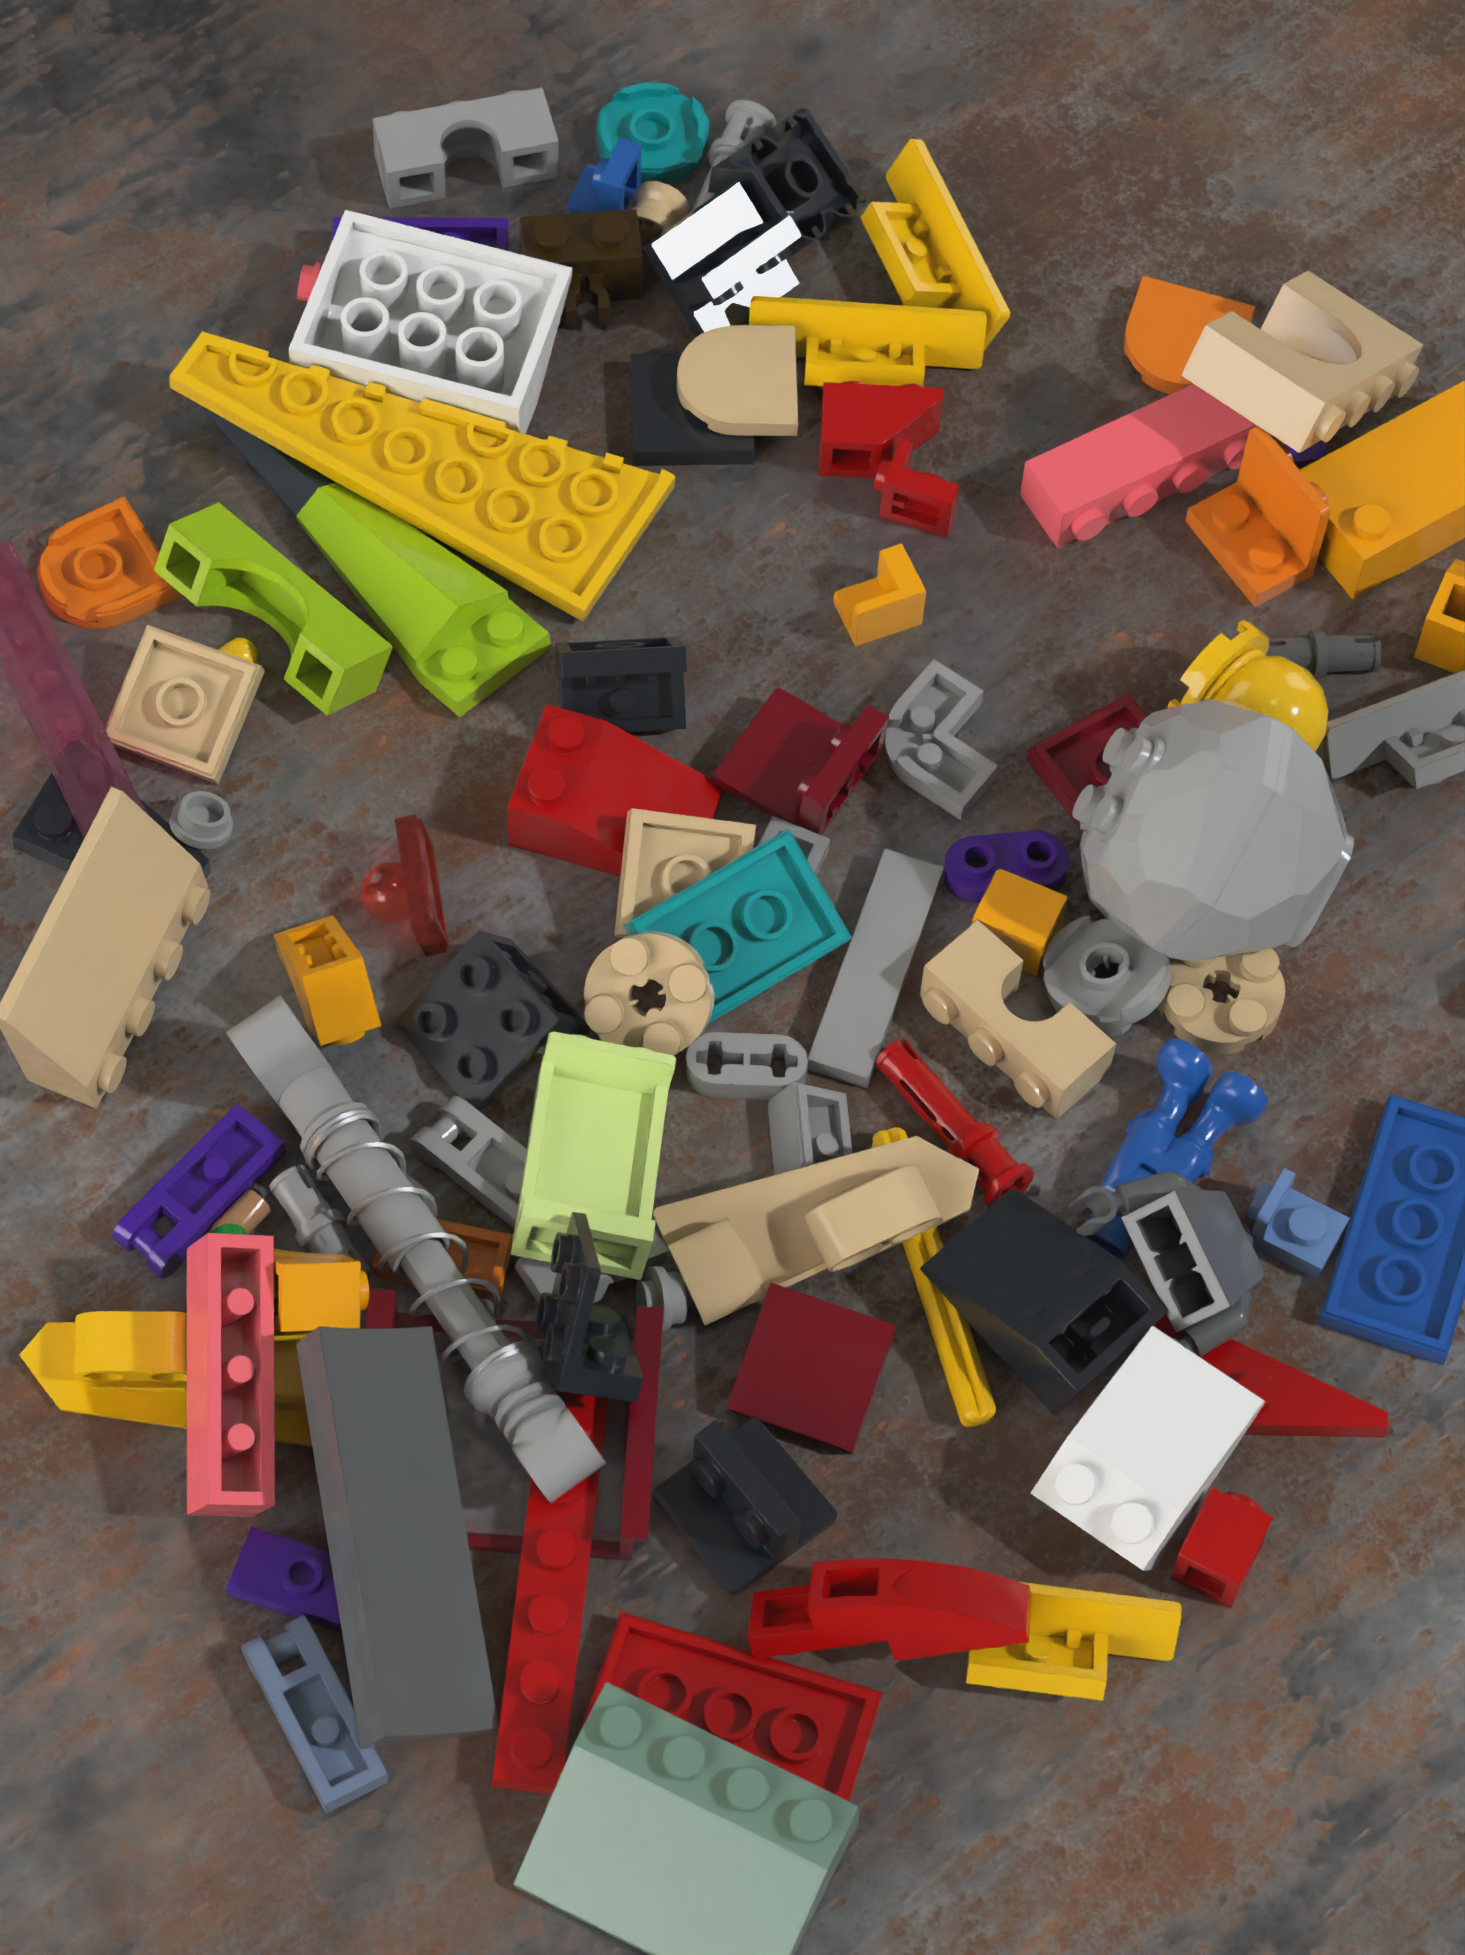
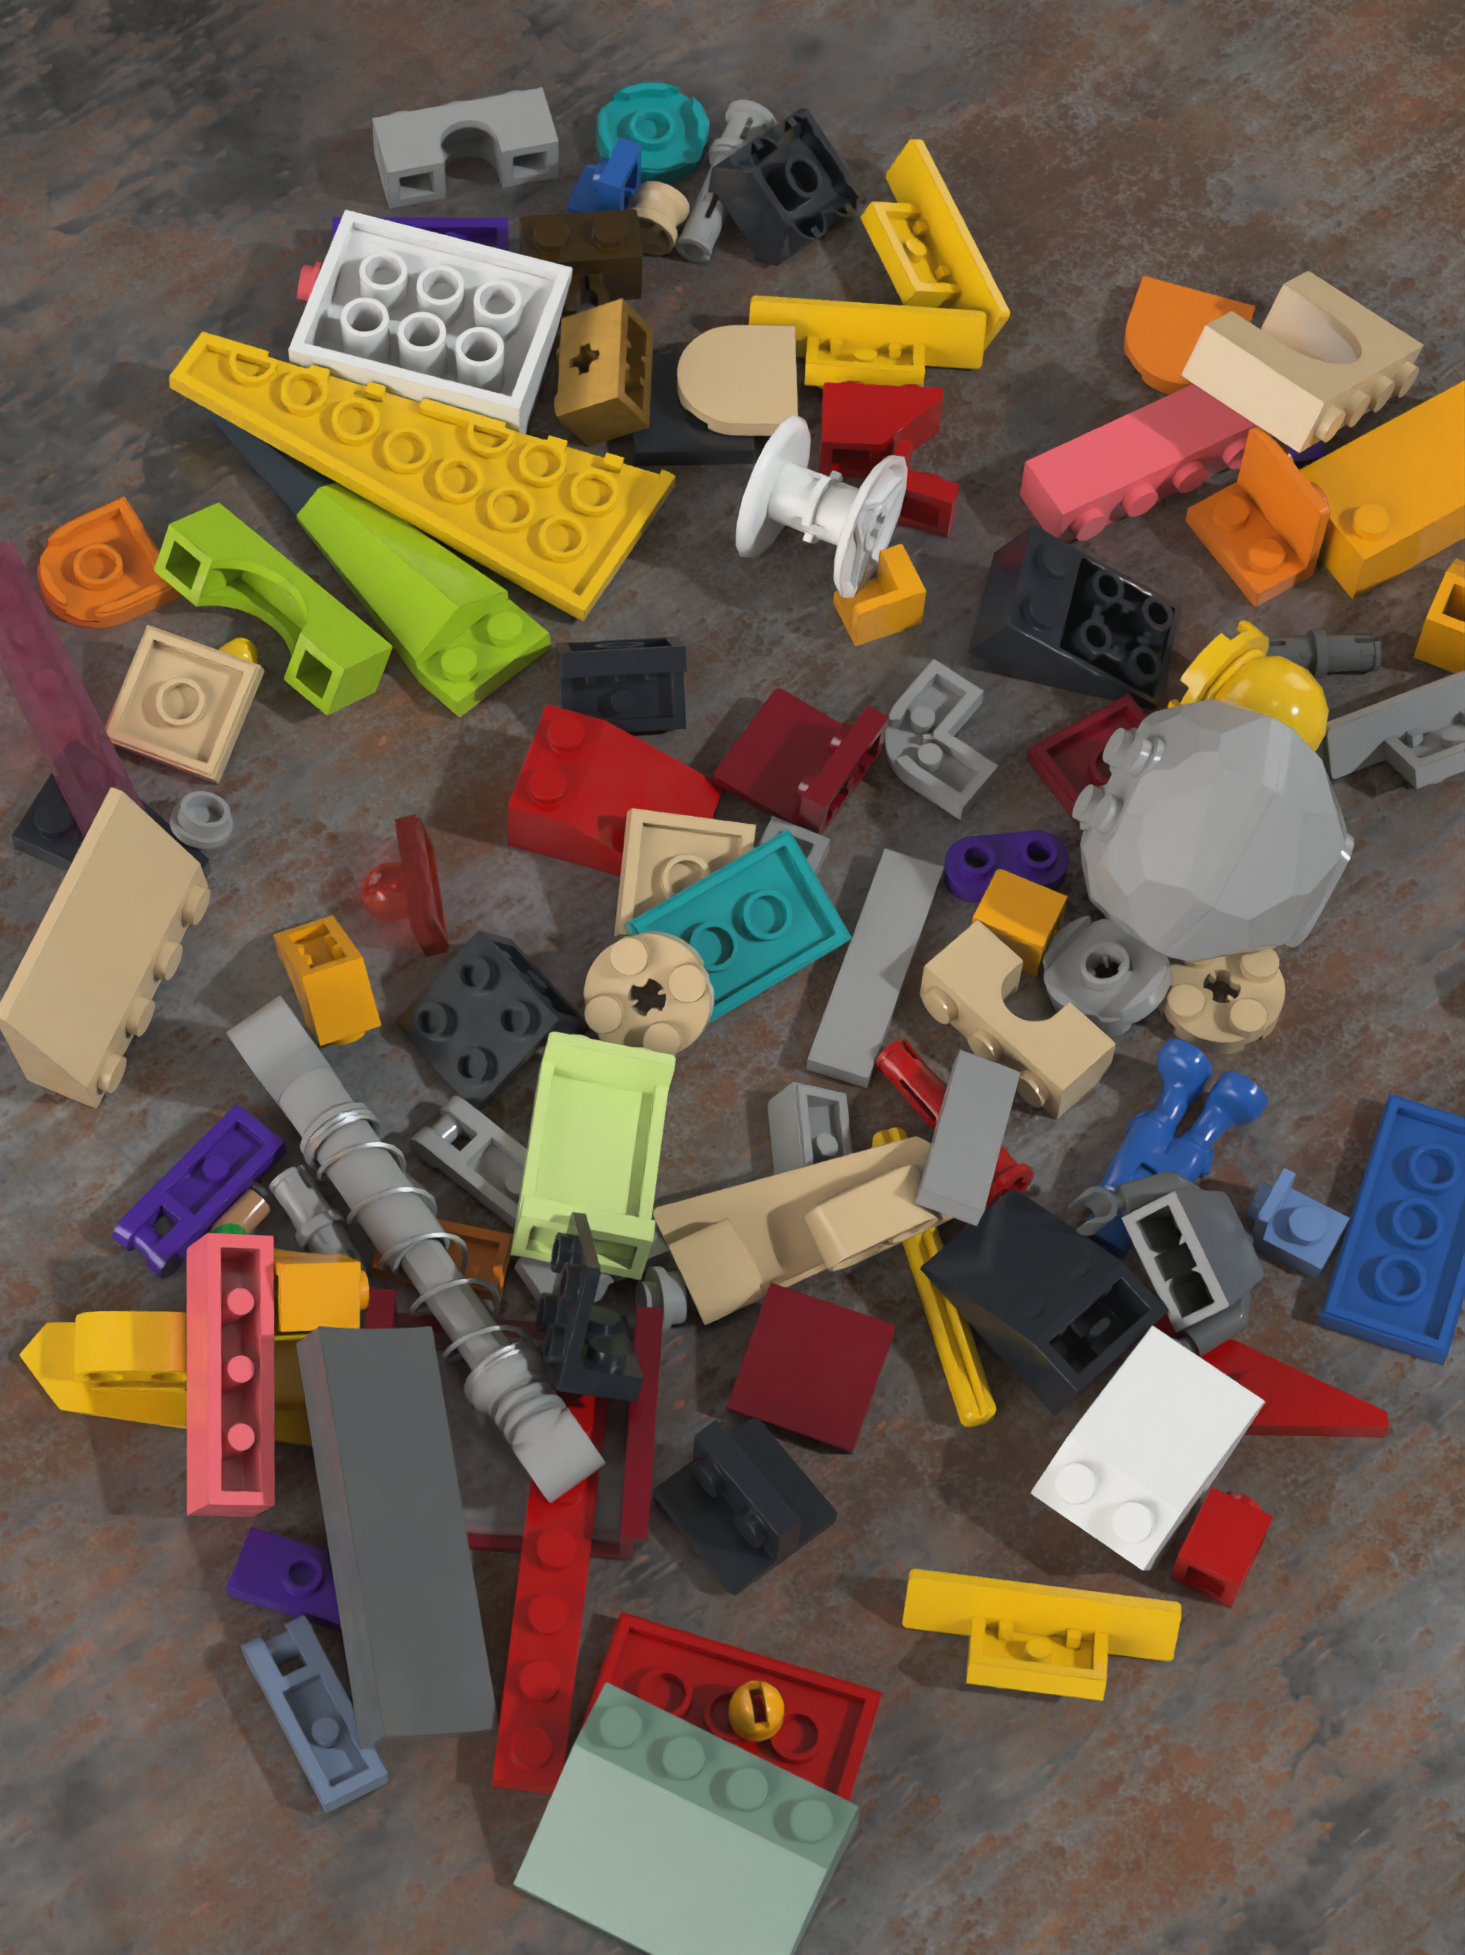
(604, 373): none -> pearl gold brick
(723, 259): bracket -> none
(741, 1711): none -> light orange hinge
(745, 1065): light grey beam -> none
(820, 506): none -> white piece
(909, 1603): red slope -> none
(968, 1138): none -> light grey tile
(1073, 622): none -> black slope

